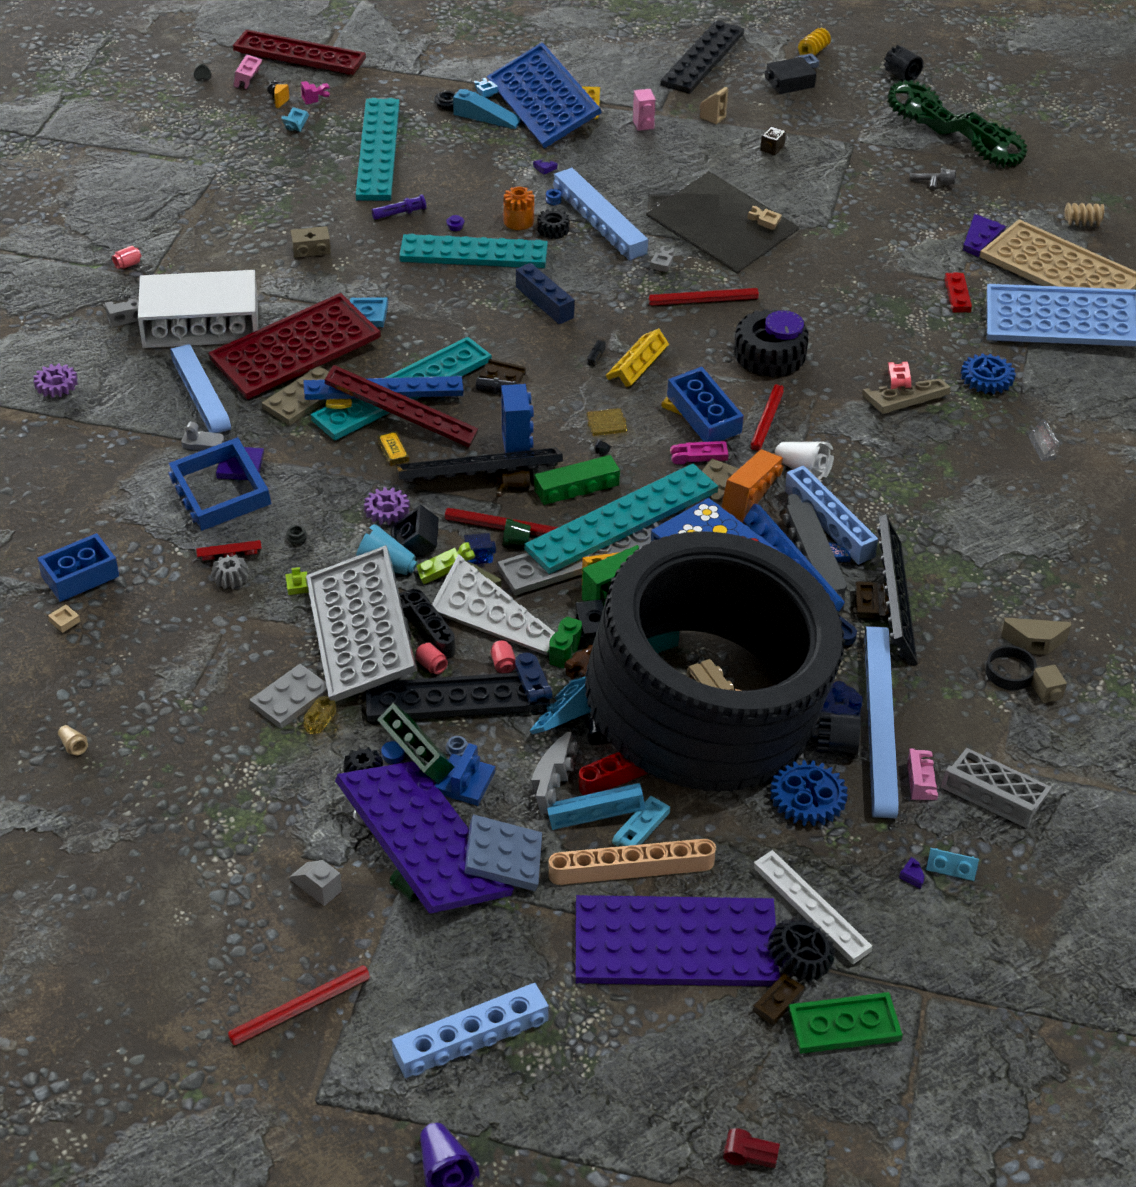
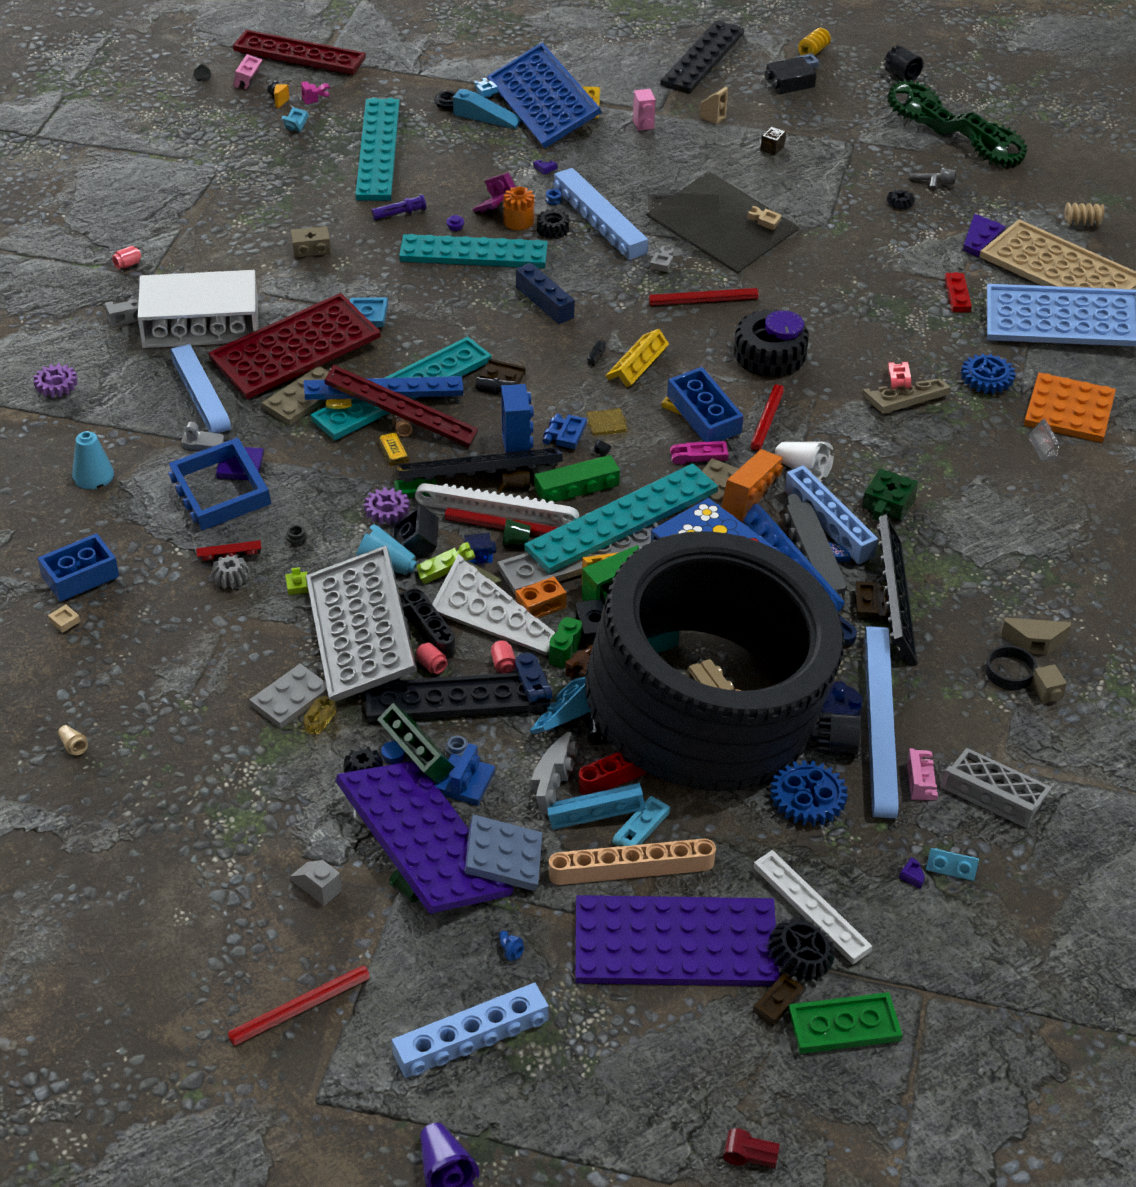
(90, 462): none -> medium azure cone
(402, 426): none -> medium nougat piece
(410, 488): none -> green tile
(495, 505): none -> white gear
(496, 187): none -> magenta bracket
(512, 945): none -> blue plate
(542, 597): none -> orange brick
(570, 432): none -> blue plate
(890, 495): none -> dark green hinge
(900, 199): none -> black gear
(1070, 406): none -> orange plate

